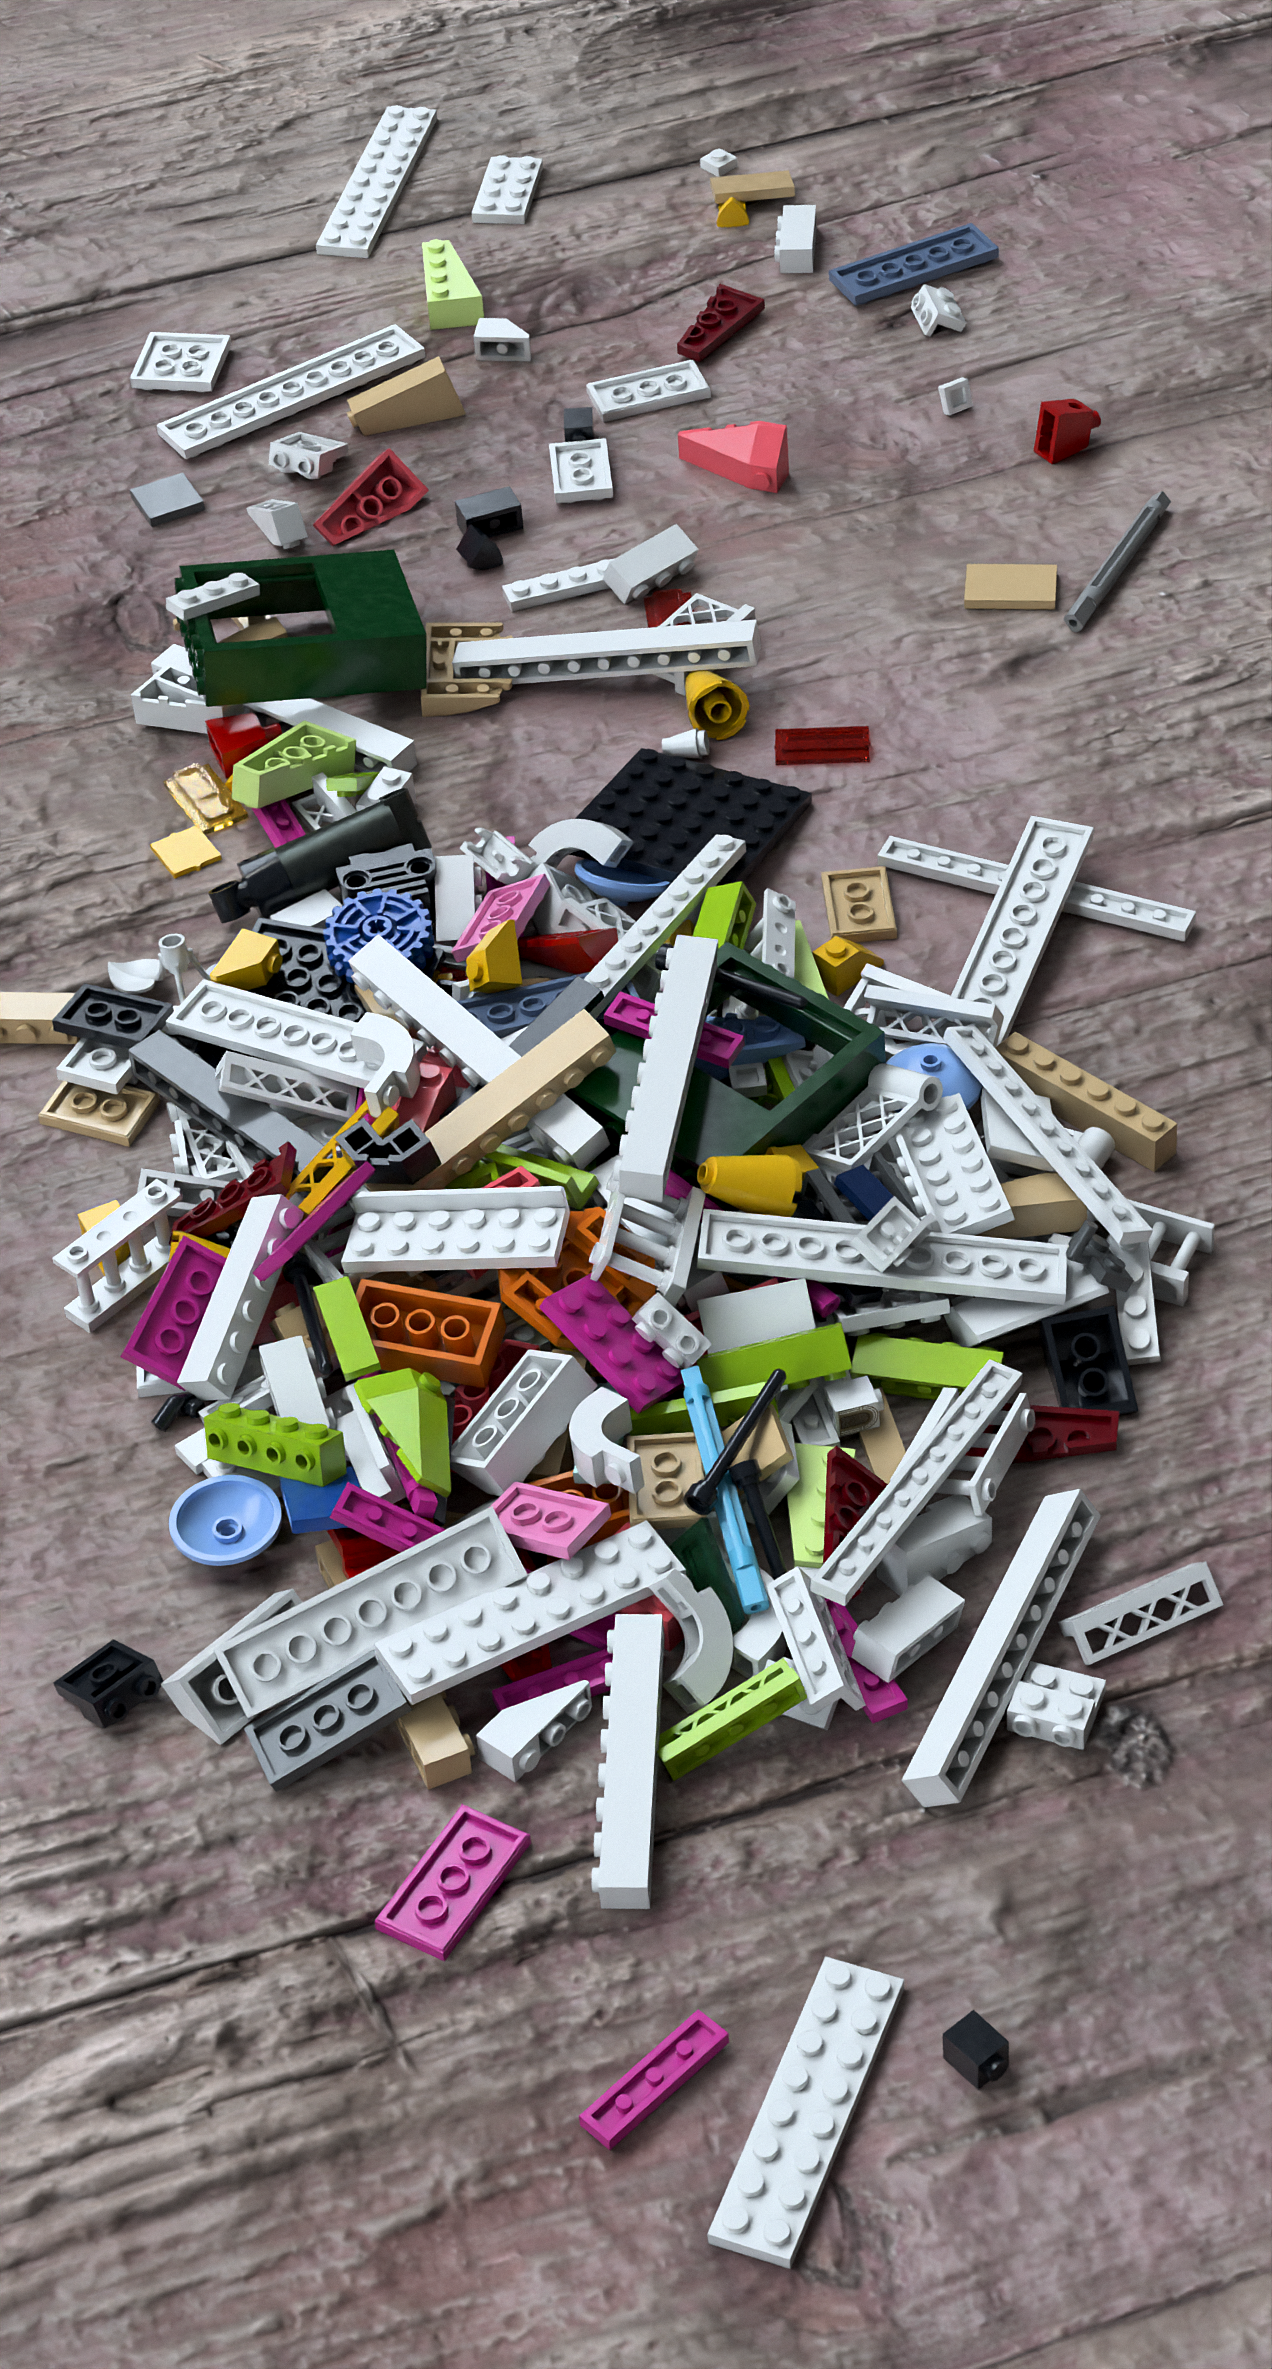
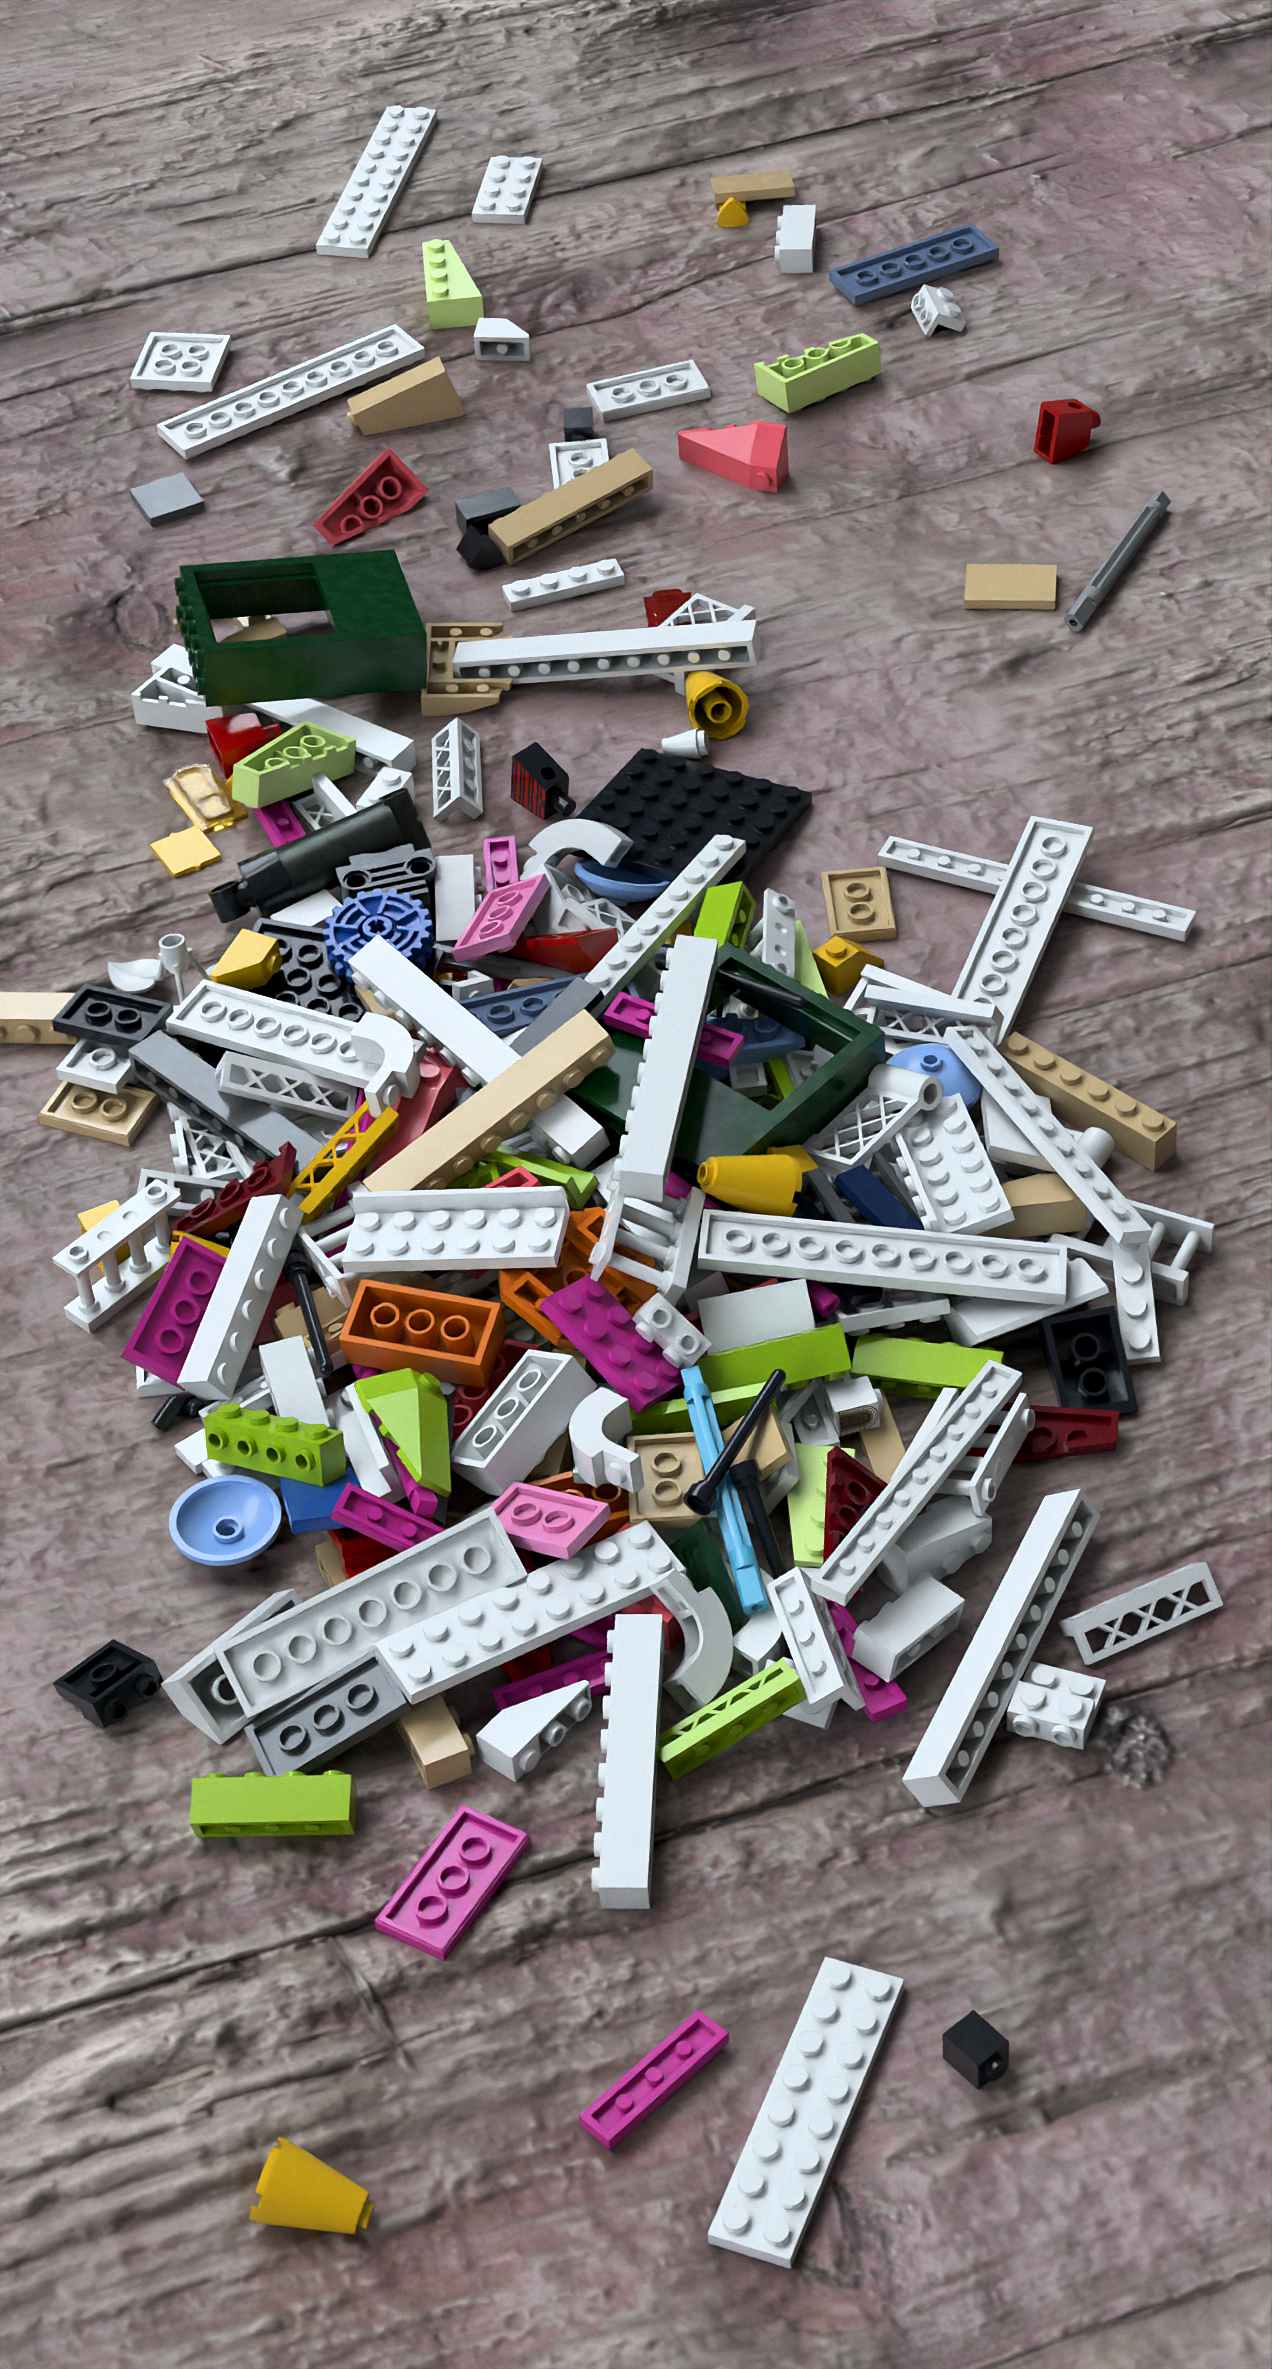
(212, 596): white plate -> none
(273, 1805): none -> lime brick
(279, 521): white slope -> none
(306, 454): white plate -> none
(308, 2193): none -> yellow cone
(314, 1221): dark pink tile -> none
(347, 1328): lime tile -> none
(351, 784): lime plate -> none
(397, 1159): black brick -> none
(462, 766): none -> white fence
(495, 961): yellow slope -> none
(499, 857): white hinge -> none
(540, 783): none -> black torso
(571, 506): none -> tan brick
(650, 564): white brick -> none
(718, 162): white plate -> none
(719, 321): dark red wing -> none
(819, 372): none -> yellowish green wedge
(822, 745): clear red piece -> none
(889, 1234): white bracket -> none
(955, 396): white tile -> none
(1098, 1259): dark grey plate -> none

